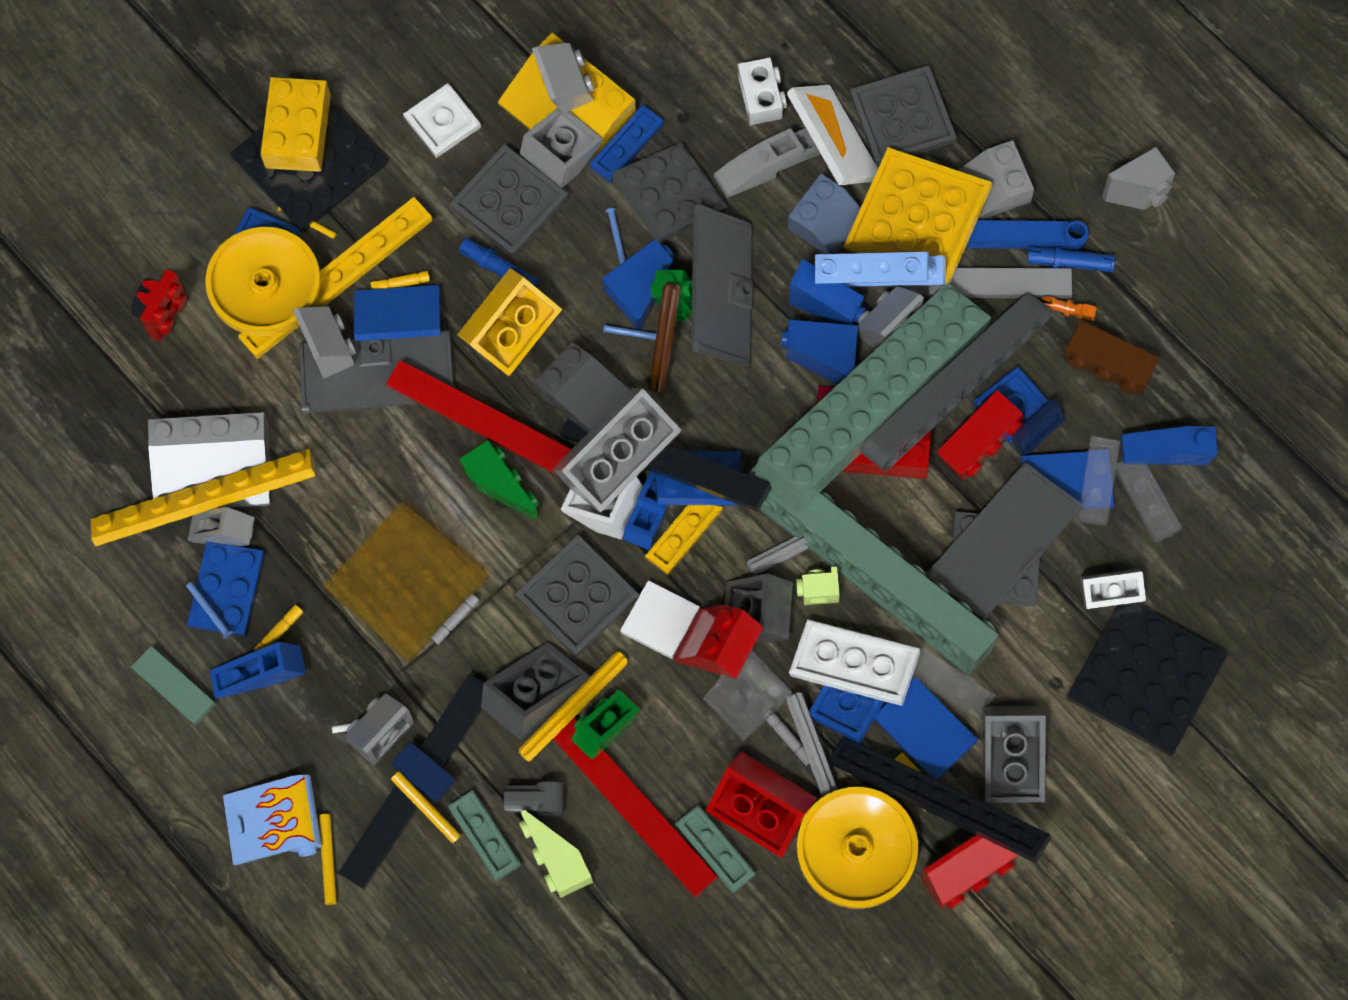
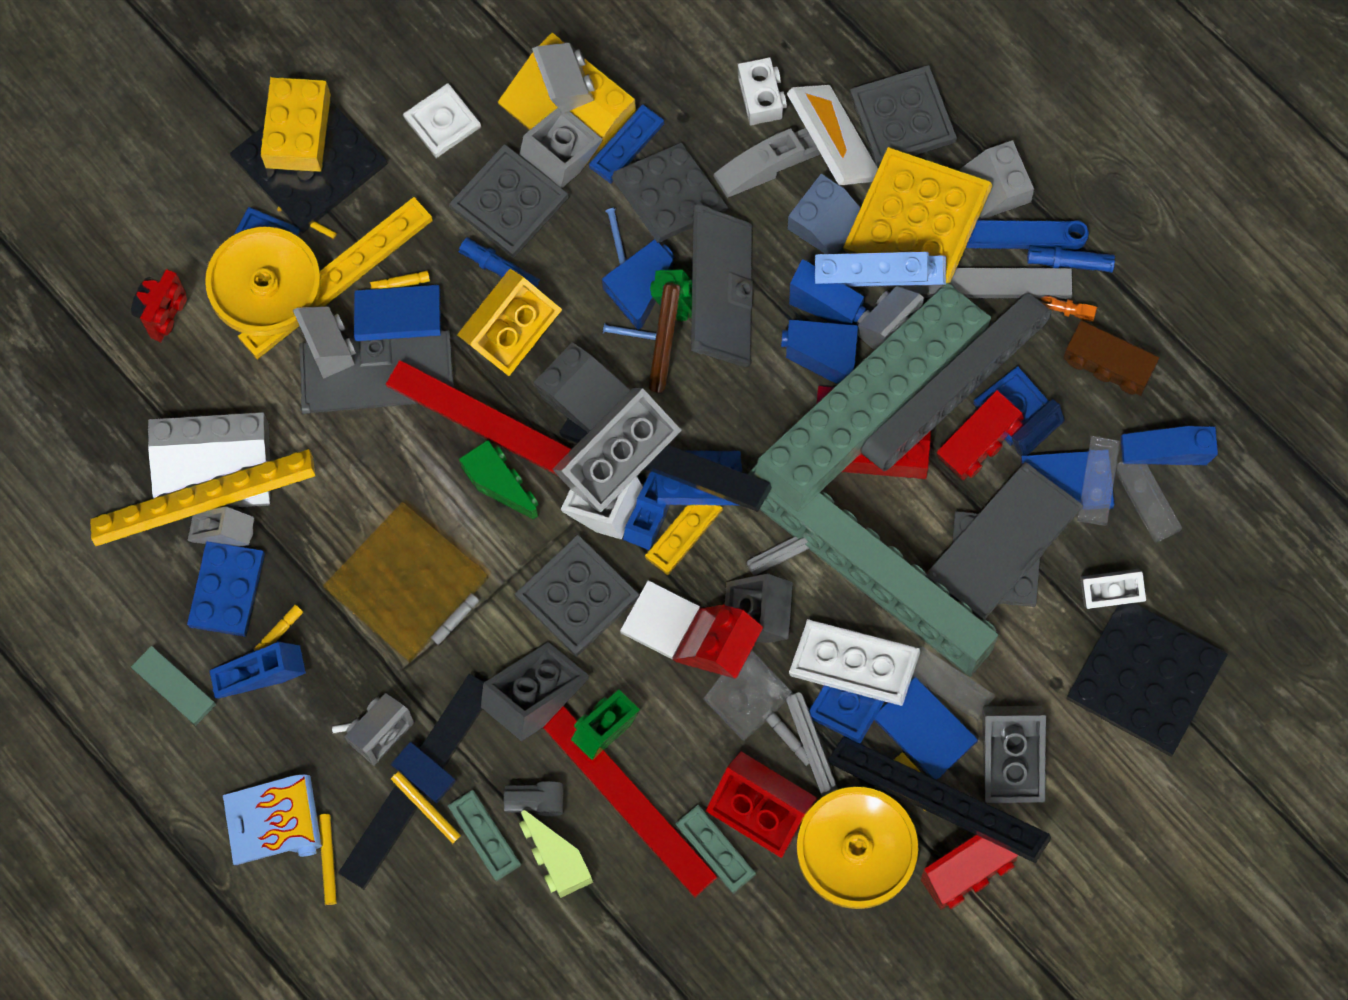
(211, 613): medium blue piece -> none
(573, 706): yellow axle -> none
(819, 587): yellowish green brick -> none
(1140, 182): light grey slope -> none

